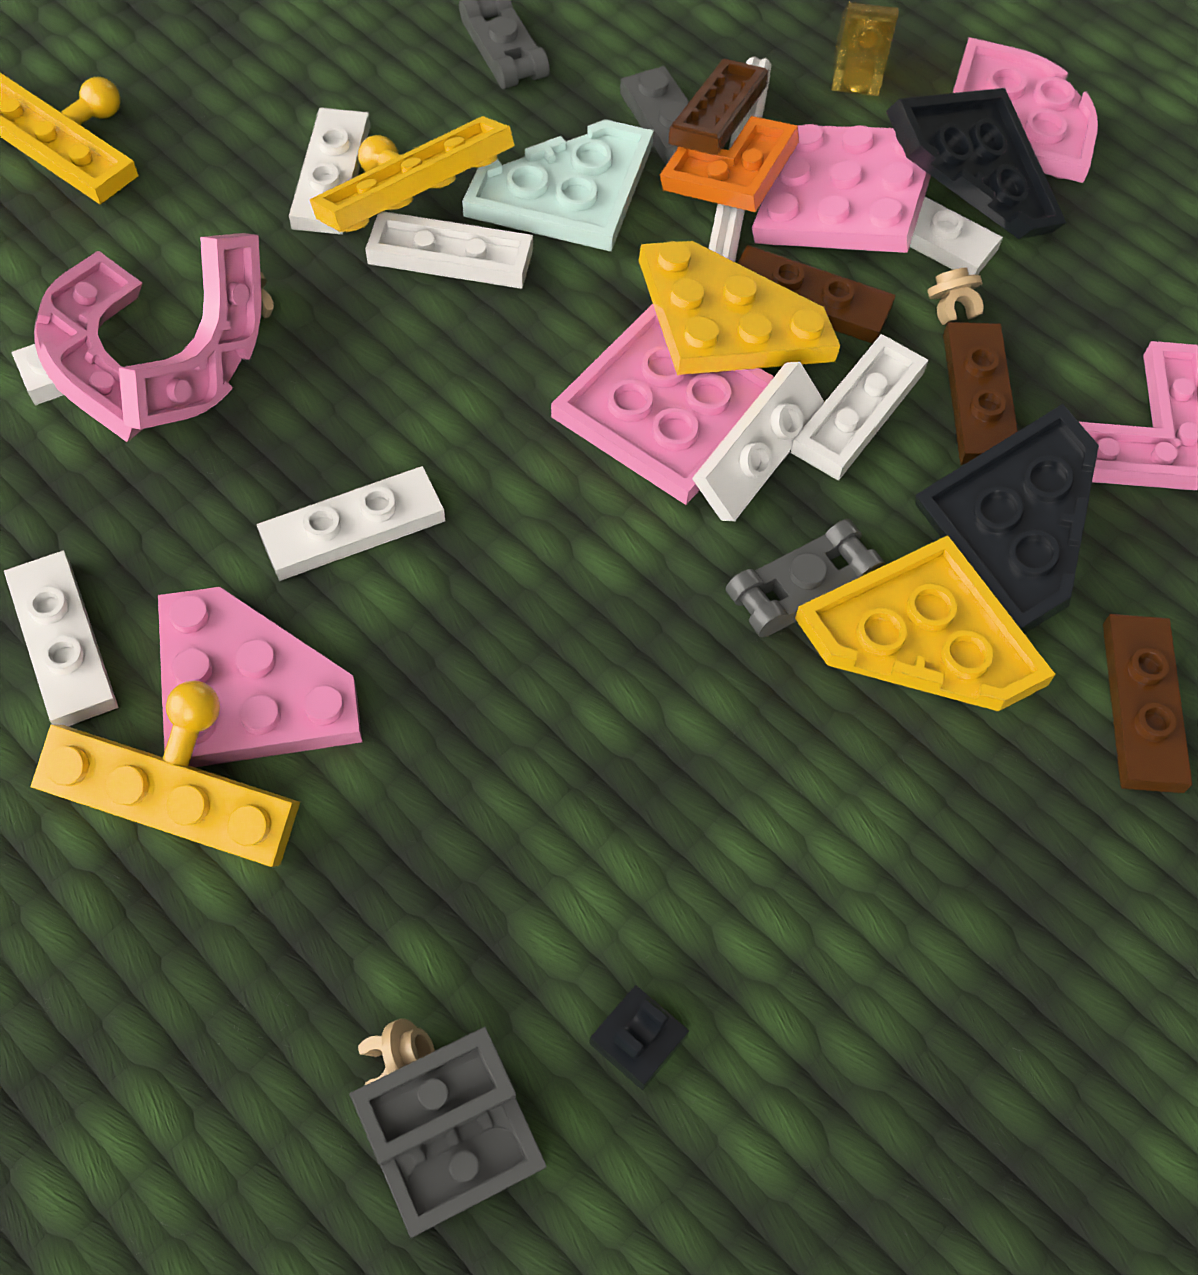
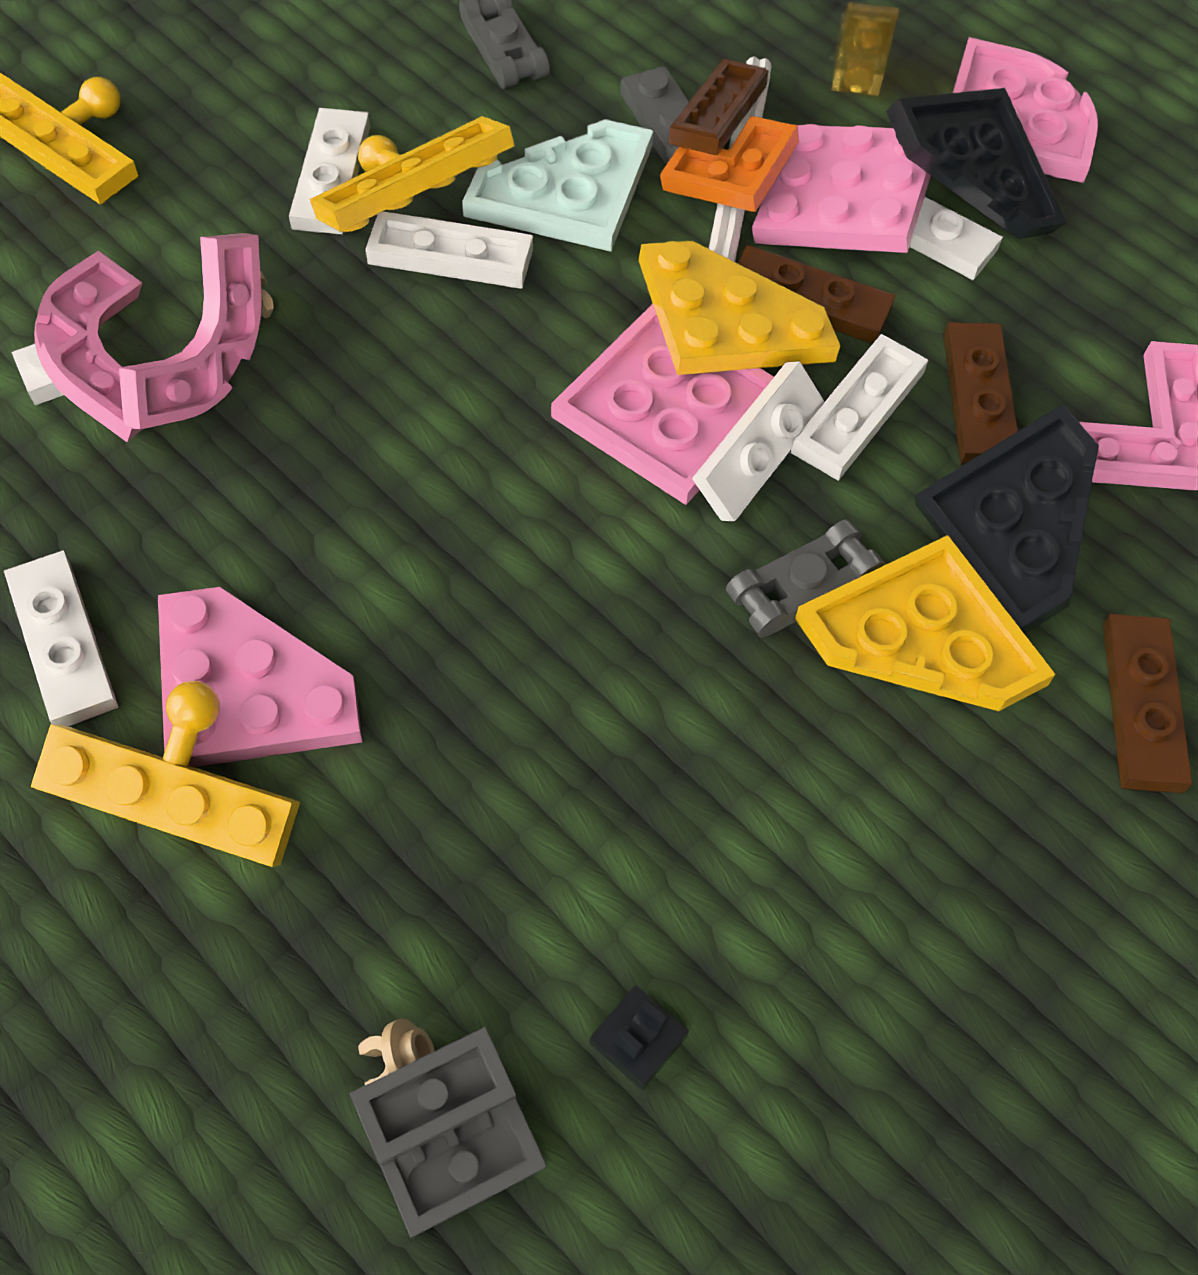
(351, 523): white plate -> none
(956, 286): tan plate -> none

